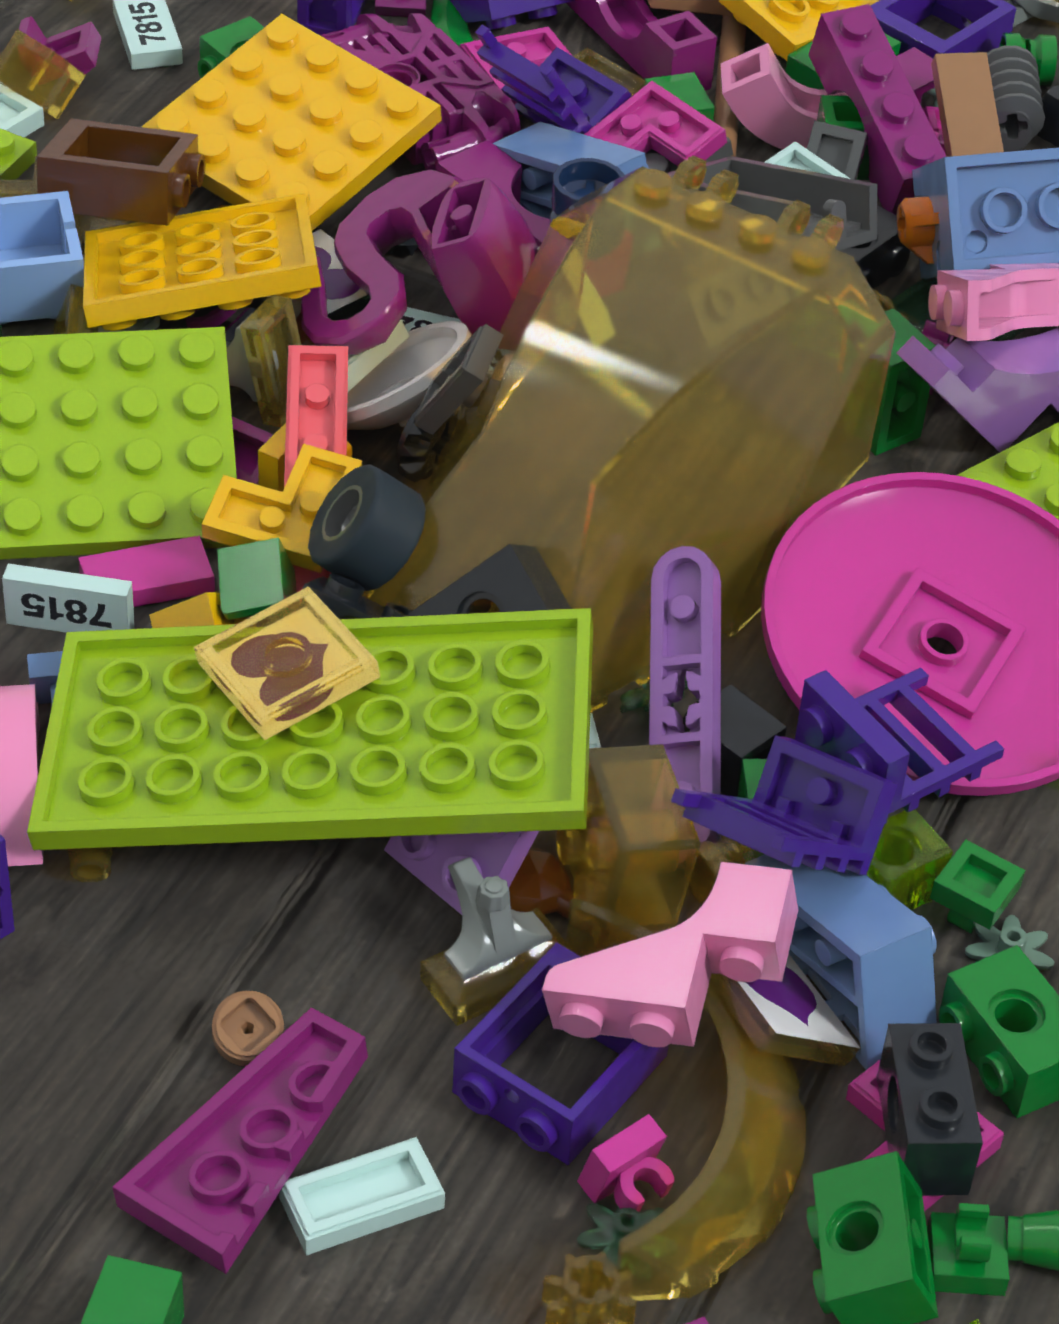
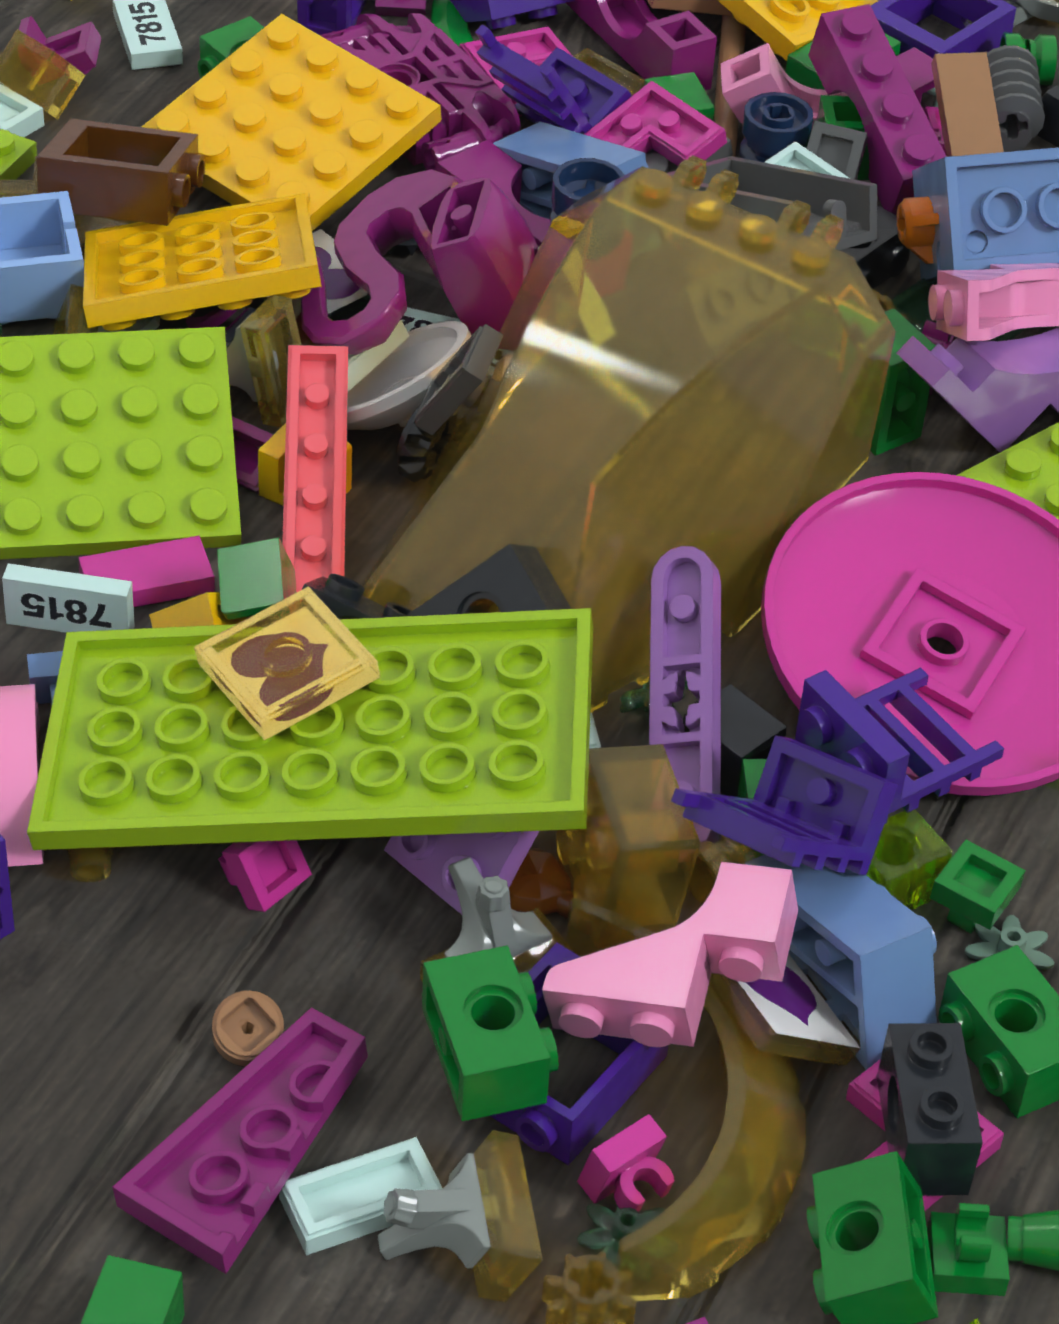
(254, 513): yellow plate -> none
(264, 870): none -> dark pink tile
(367, 527): black wheel -> none
(478, 1215): none -> piece
(488, 1032): none -> green brick
(774, 123): none -> dark blue wheel

